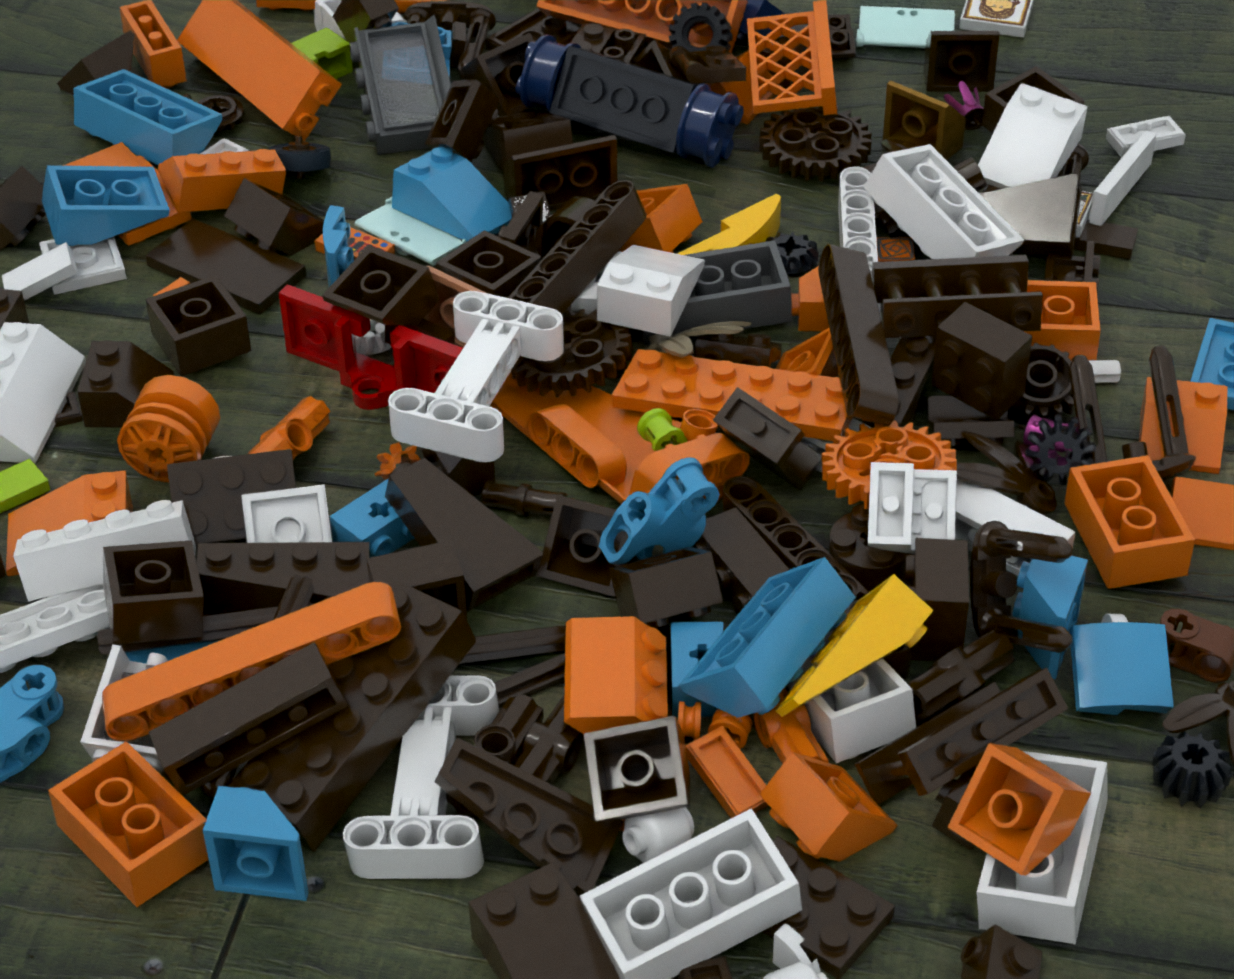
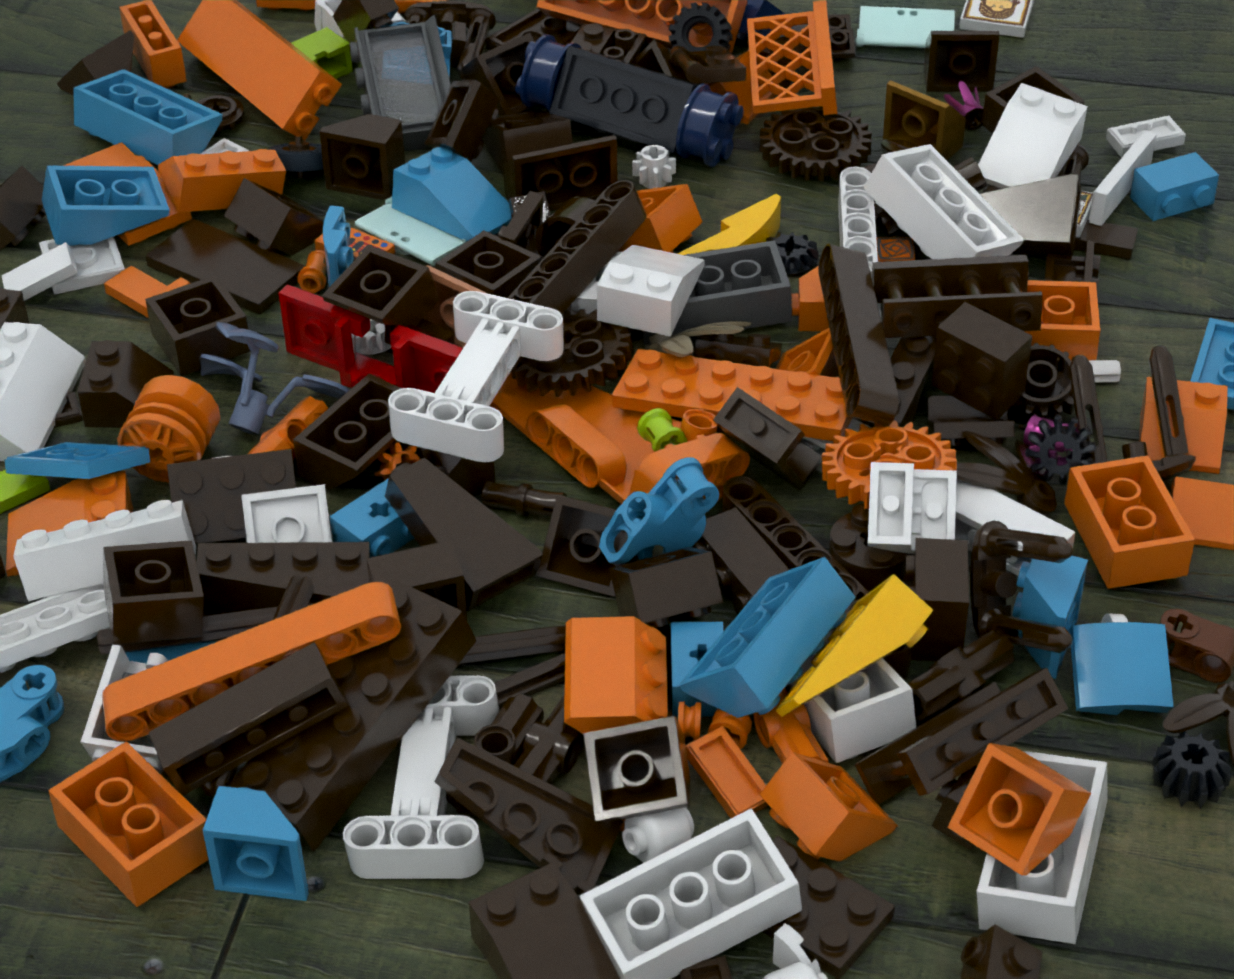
(77, 460): none -> dark azure tile
(133, 288): none -> orange tile
(252, 405): none -> sand blue plant
(313, 276): none -> orange pin
(347, 435): none -> dark brown slope
(362, 155): none -> dark brown slope
(654, 166): none -> white gear
(1174, 186): none -> dark azure brick

